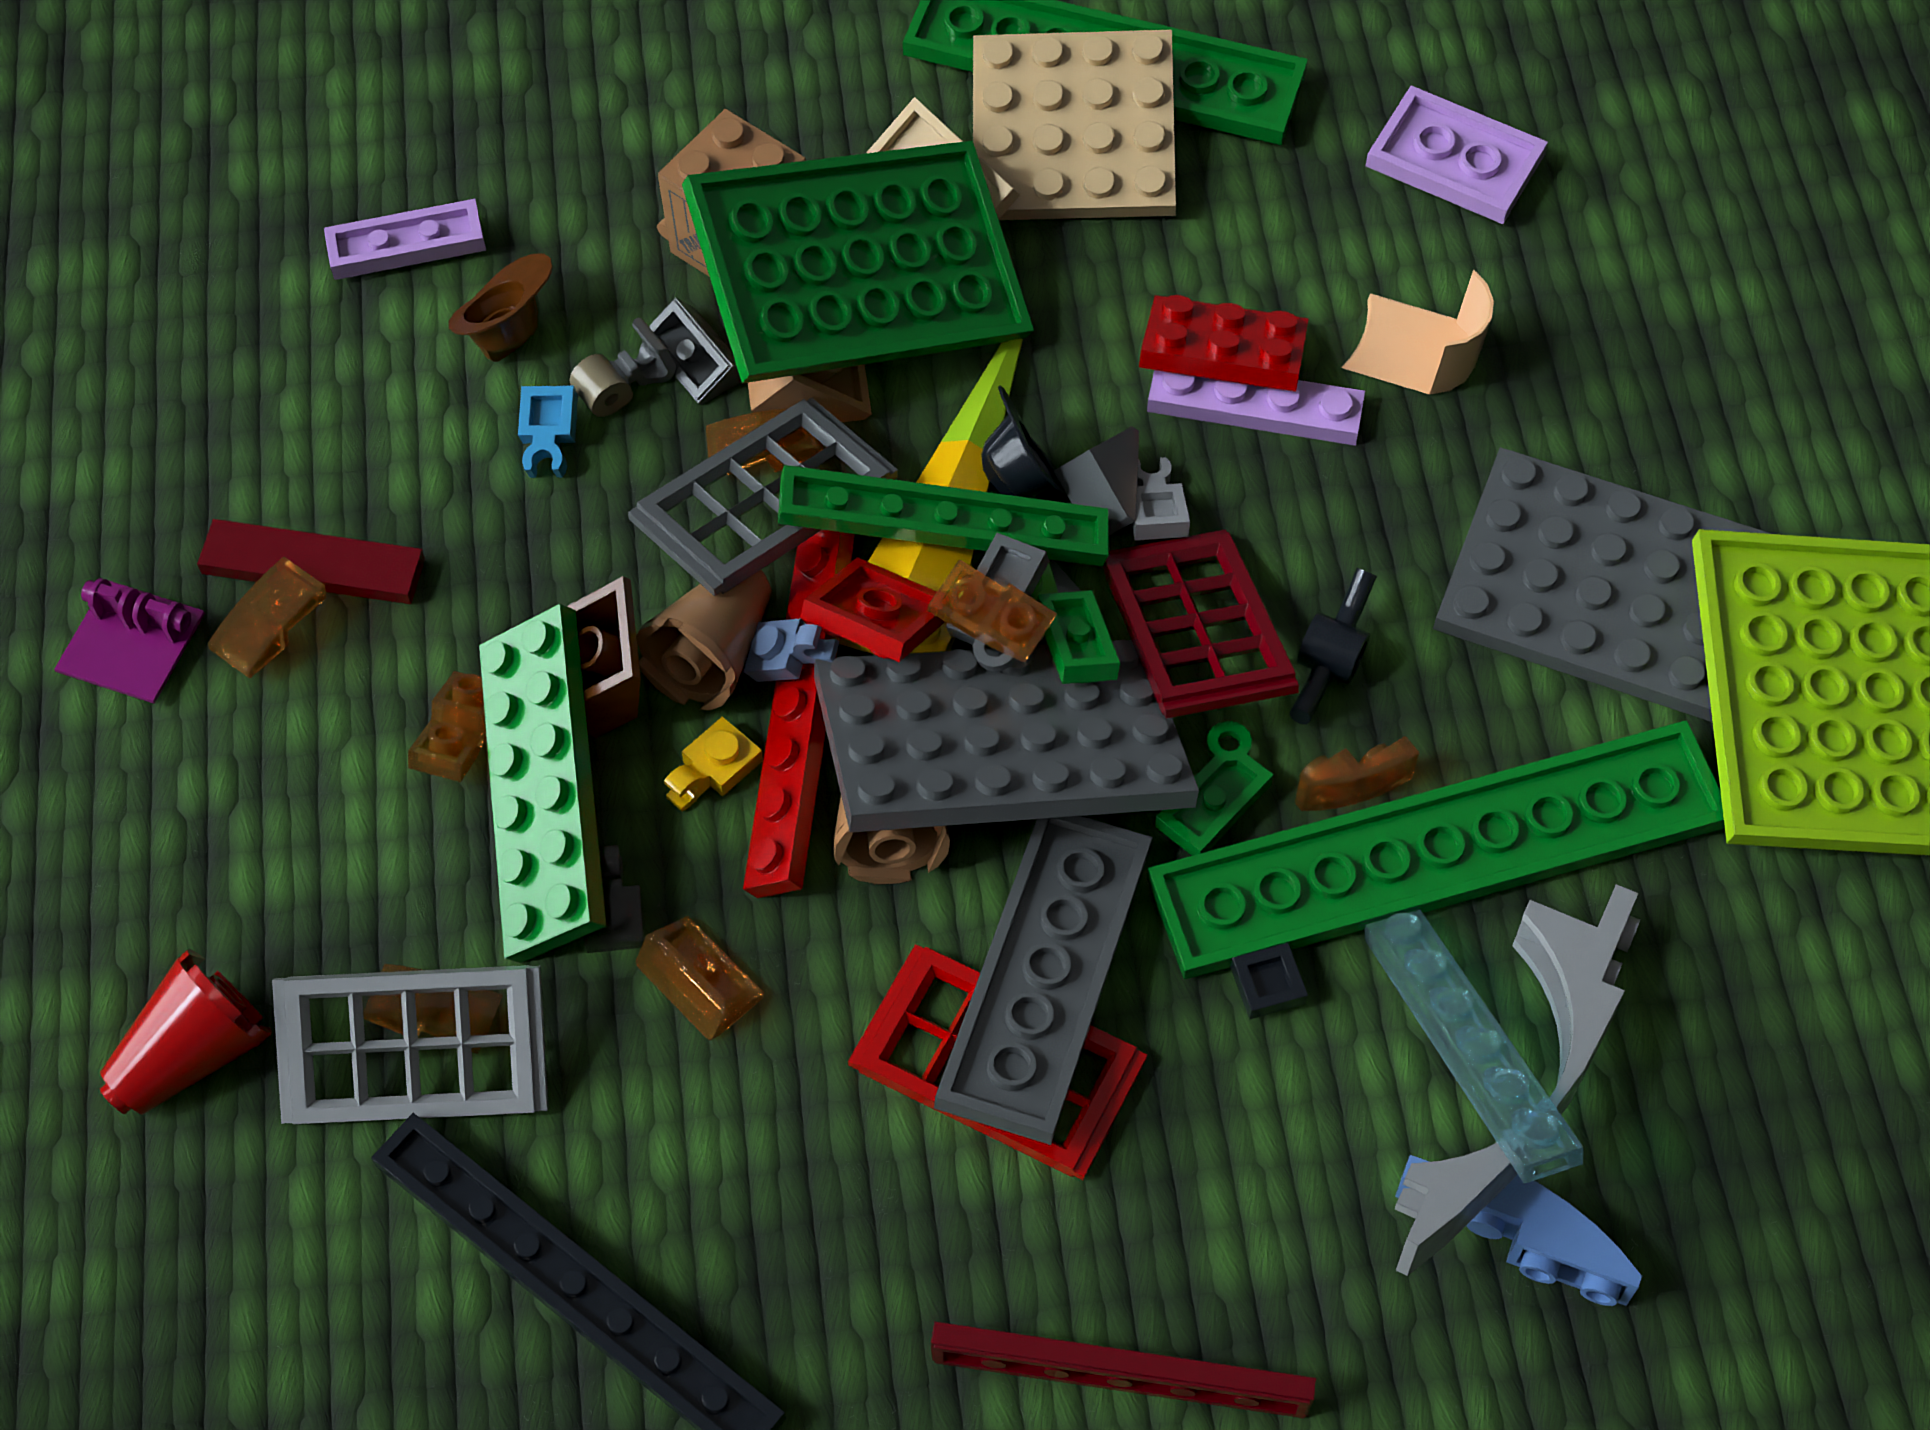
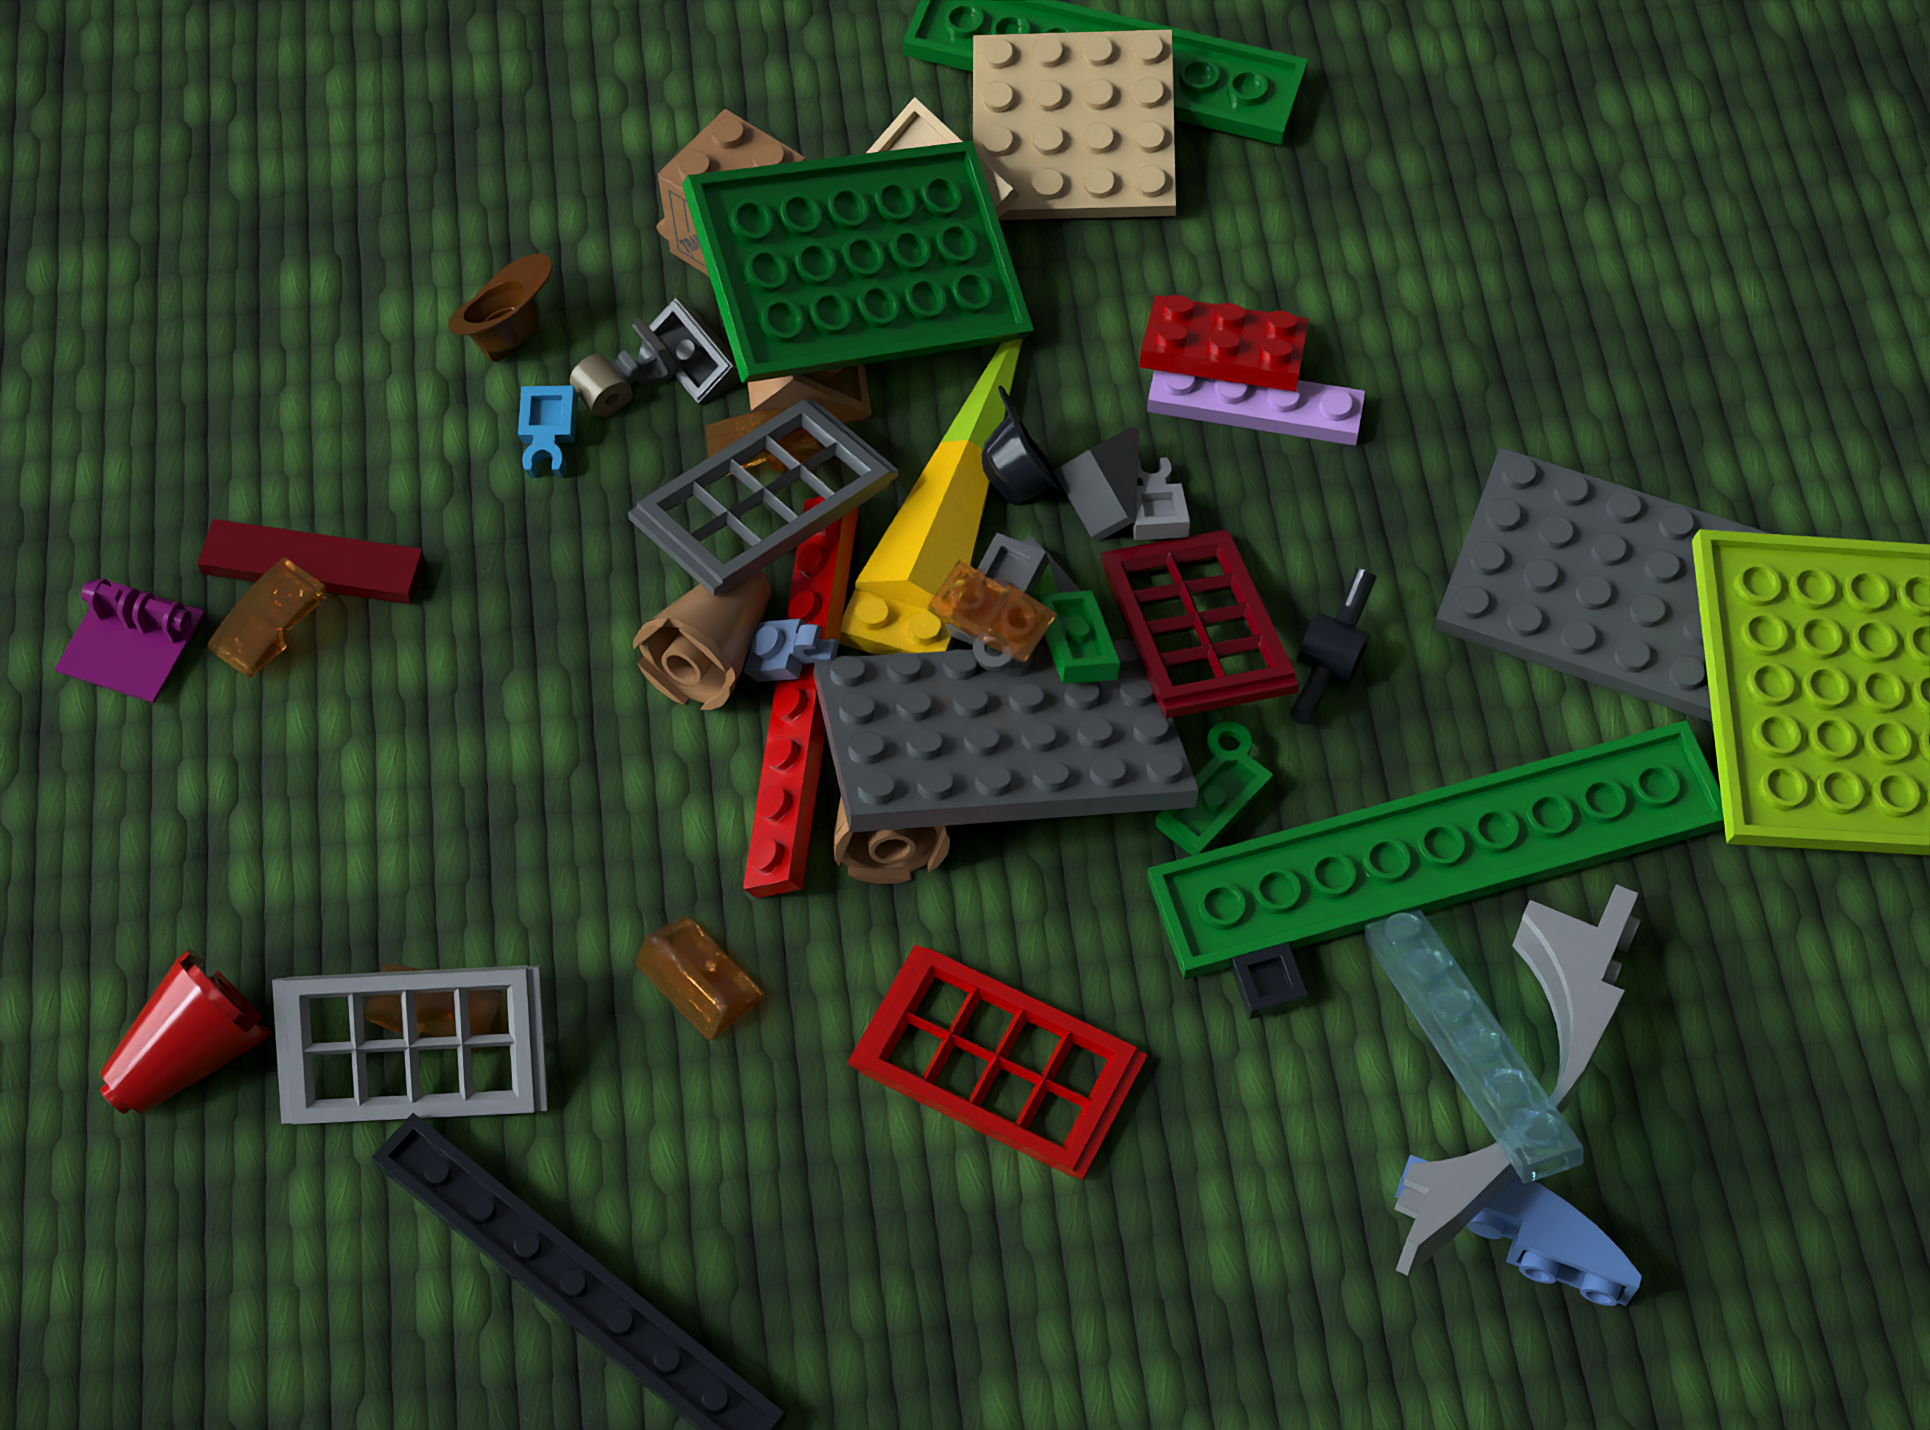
(404, 239): lavender plate -> none
(455, 730): clear orange slope -> none
(541, 785): plate -> none
(608, 656): reddish brown slope -> none
(622, 908): clear smoke plate -> none
(714, 759): yellow plate -> none
(873, 609): red plate -> none
(939, 514): green plate -> none
(1043, 976): dark grey plate -> none
(1122, 1370): dark red tile -> none
(1345, 782): clear orange slope -> none
(1422, 346): light nougat piece -> none
(1456, 154): lavender plate -> none

